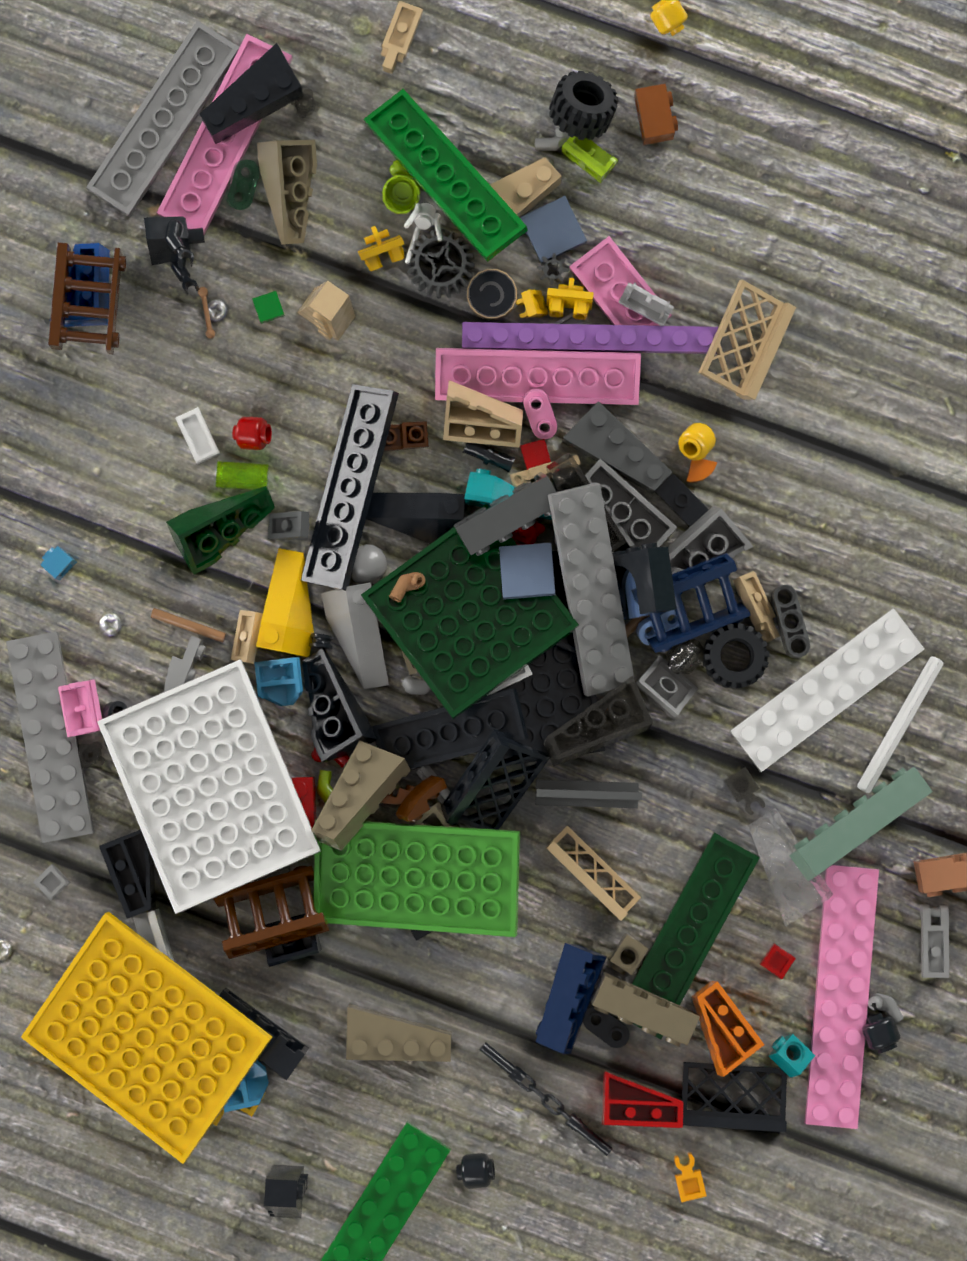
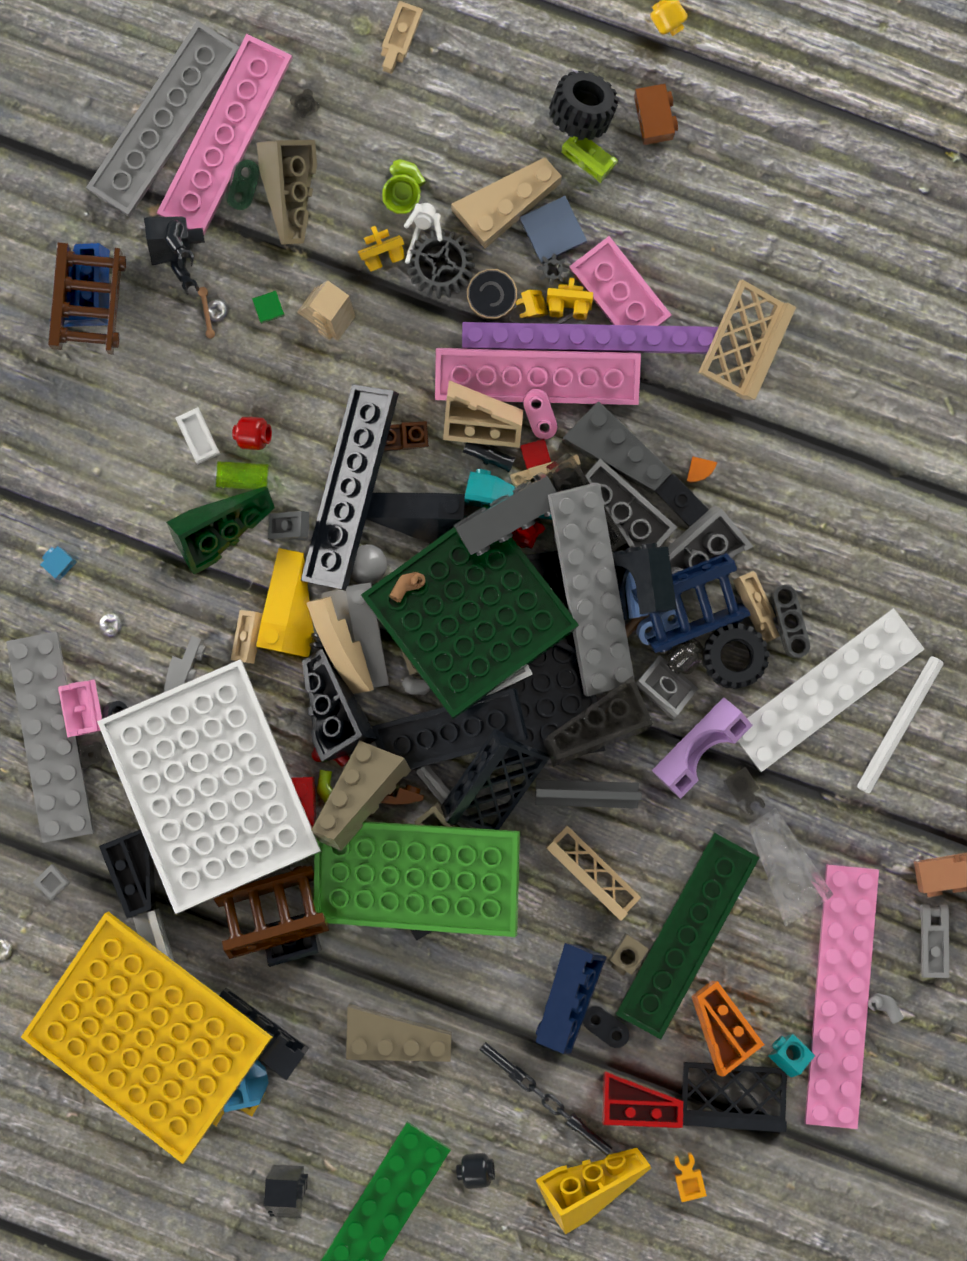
(188, 625): medium nougat bar -> none
(253, 96): black wedge -> none
(279, 680): dark azure slope -> none
(336, 639): none -> tan slope
(416, 802): reddish brown slope -> none
(445, 175): green plate -> none
(527, 571): sand blue tile -> none
(553, 143): light grey arm -> none
(586, 1189): none -> yellow wedge
(645, 1009): dark tan wedge -> none
(646, 304): light grey hinge -> none
(696, 441): yellow head -> none
(720, 725): none -> lavender arch
(777, 961): red tile -> none
(860, 823): sand green brick -> none
(881, 1033): black head -> none

